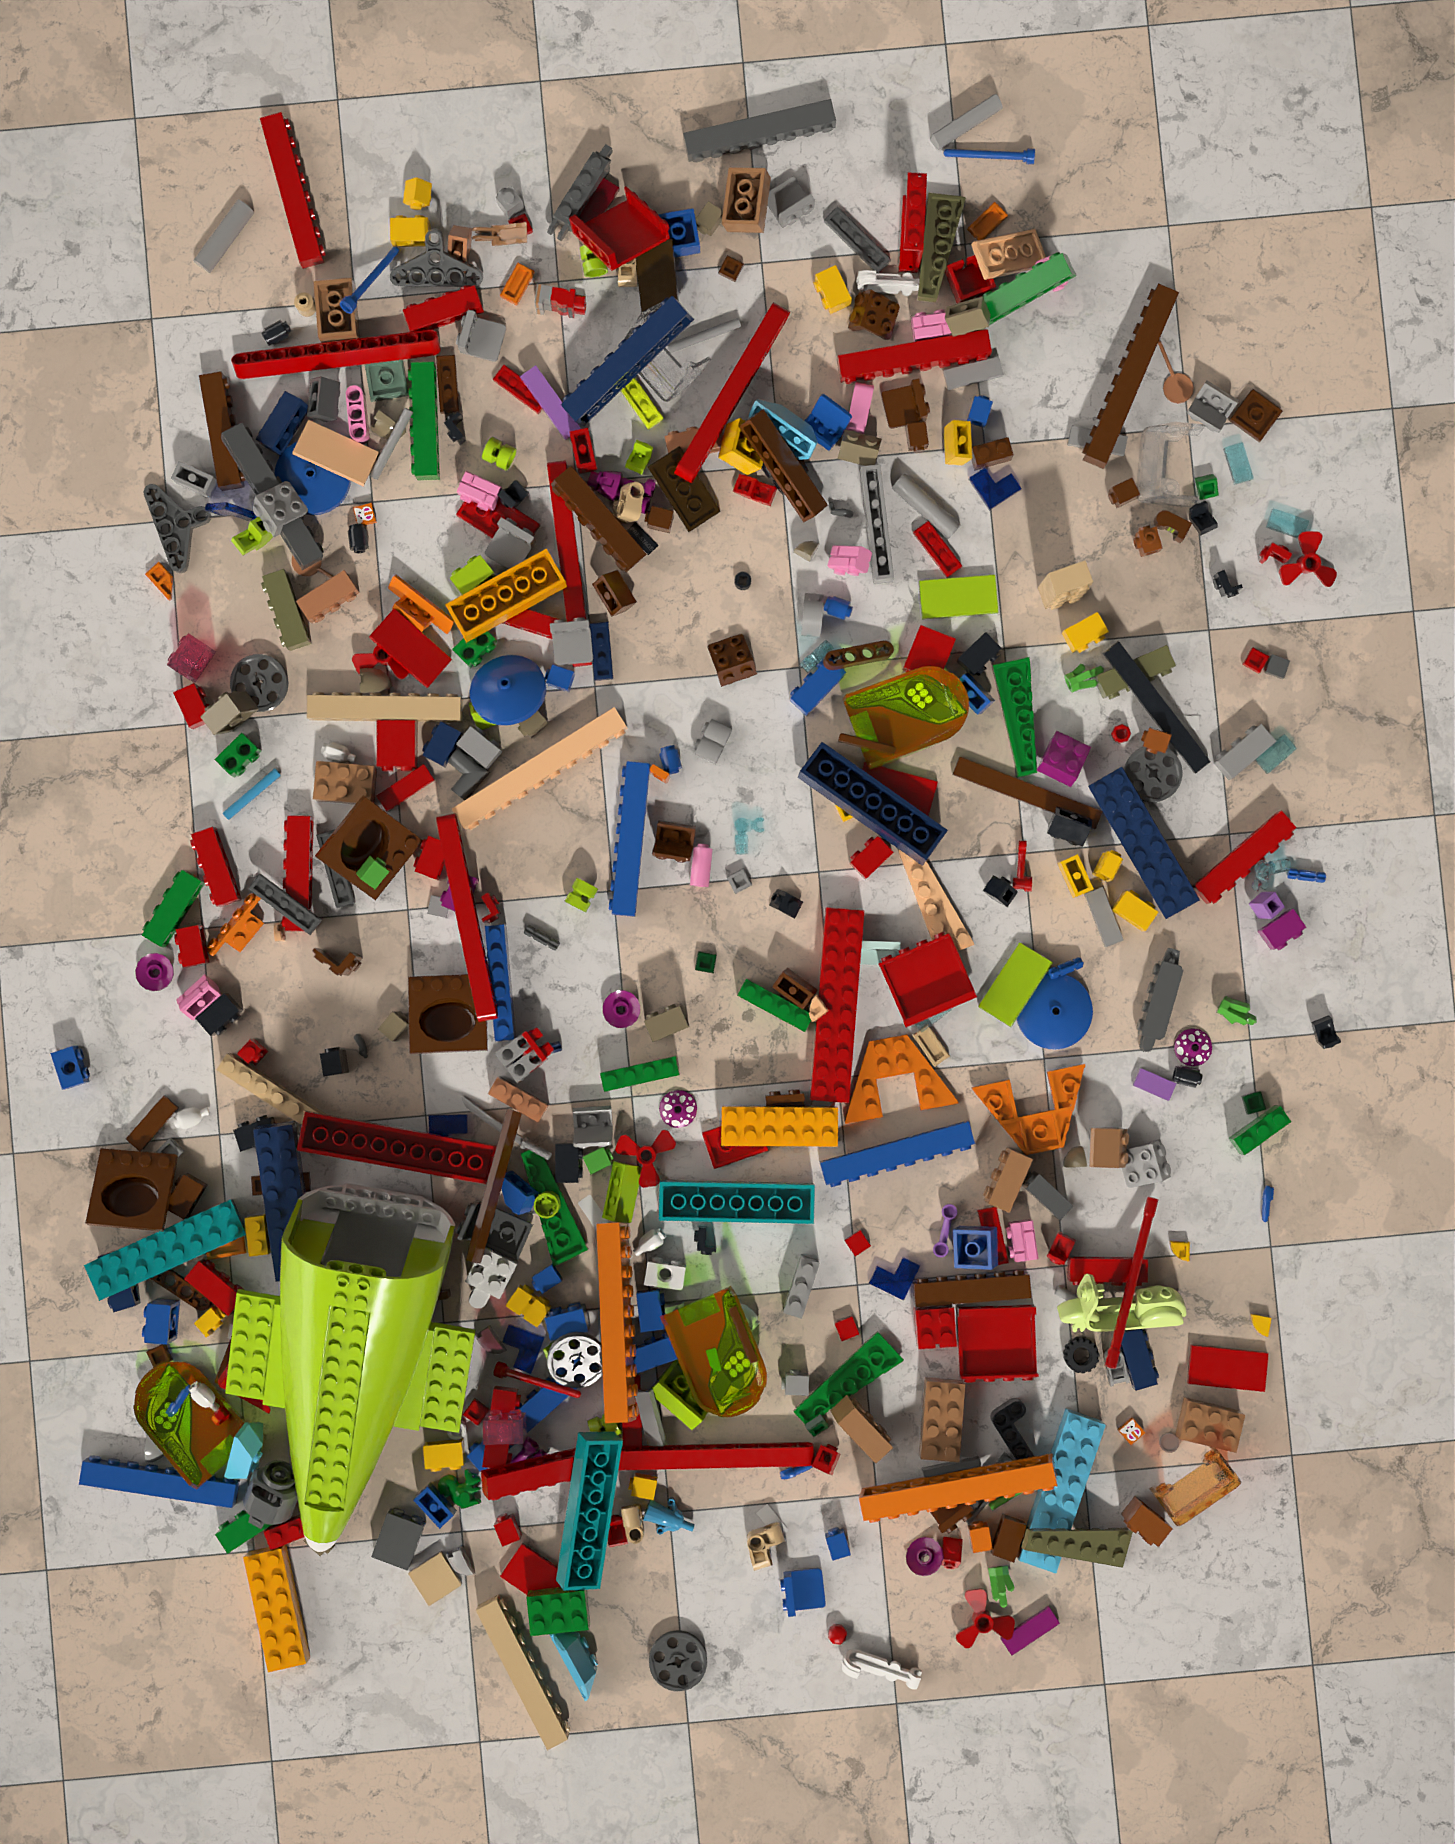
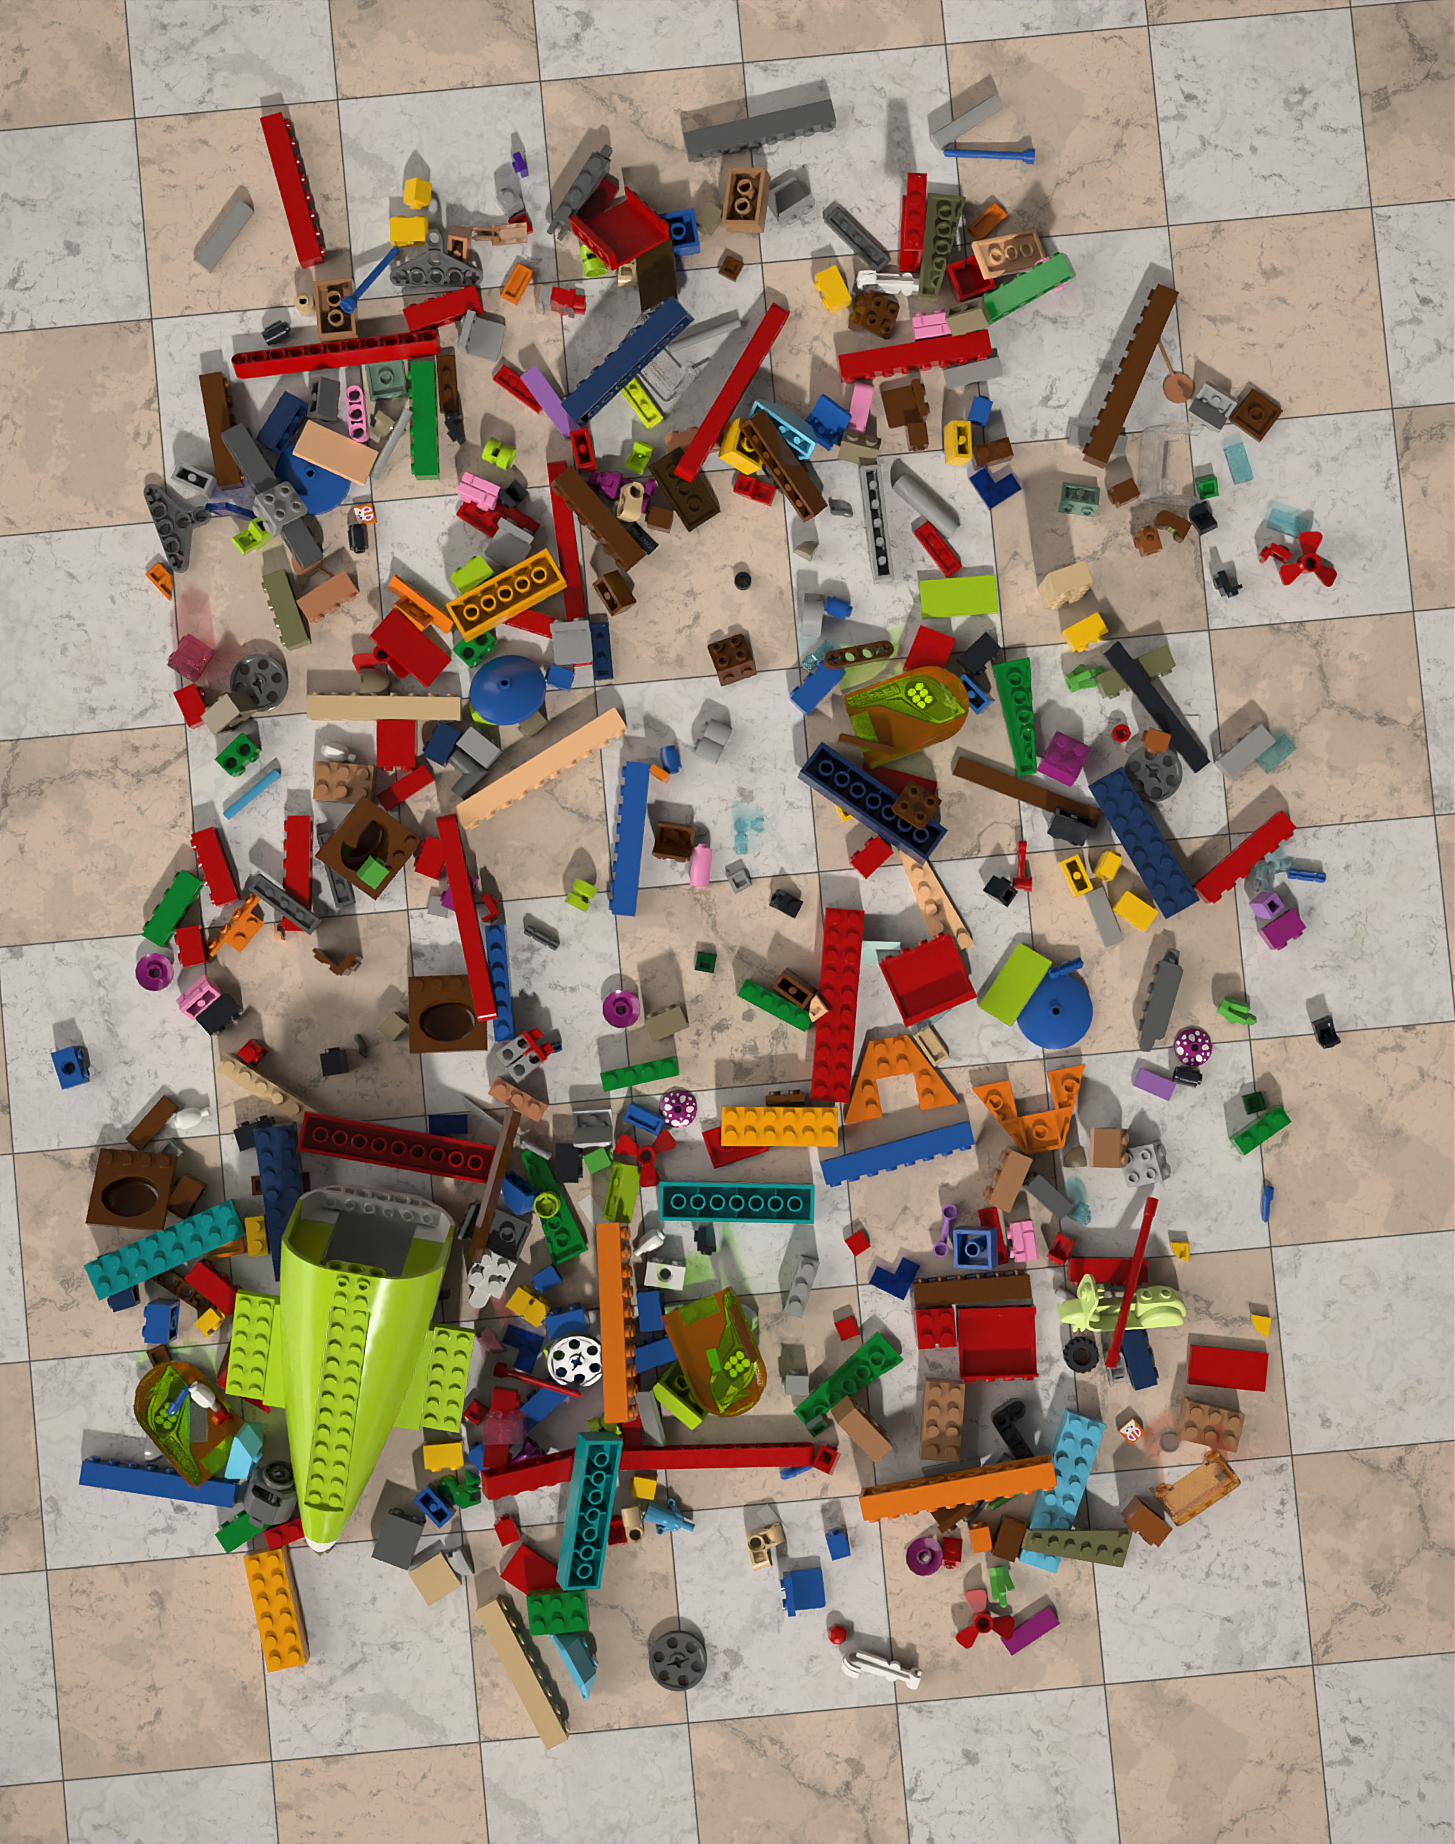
(197, 1423): none -> clear light blue tile
(519, 165): none -> dark purple plate
(644, 1118): none -> blue tile
(849, 559): bright pink brick -> none
(916, 805): none -> reddish brown bracket
(1079, 499): none -> sand green bracket
(1080, 1213): none -> clear light blue cone
(1255, 660): red tile -> none
(1277, 666): dark grey tile -> none

